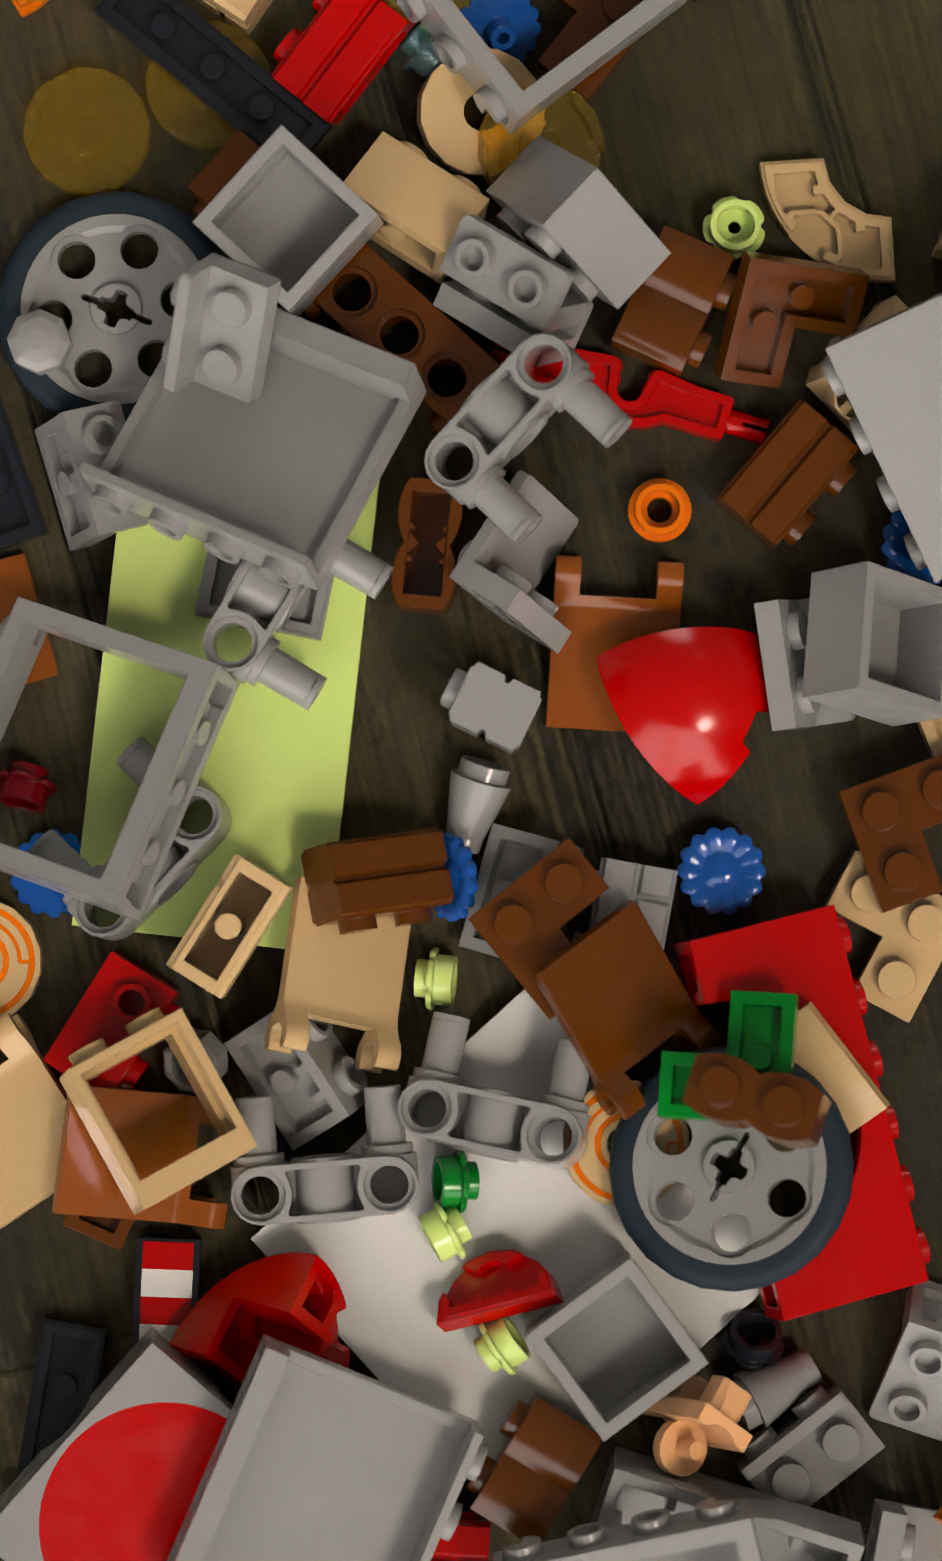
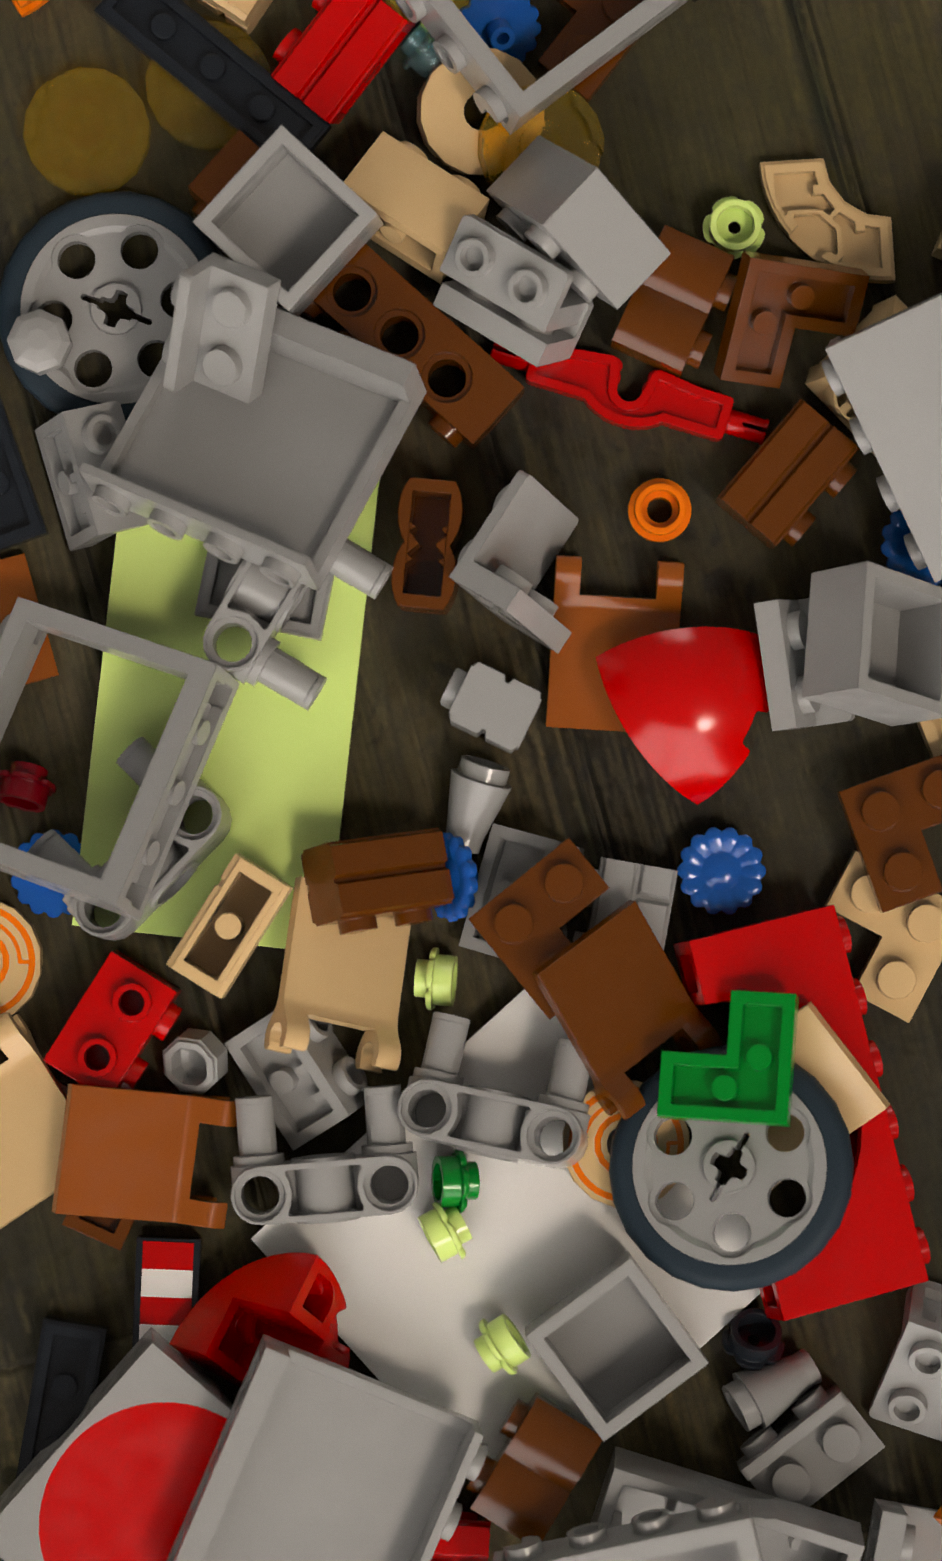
(144, 1033): tan window -> none
(495, 1288): red plate -> none
(506, 417): light grey piece -> none
(696, 1418): light nougat hips -> none
(740, 1098): reddish brown brick -> none

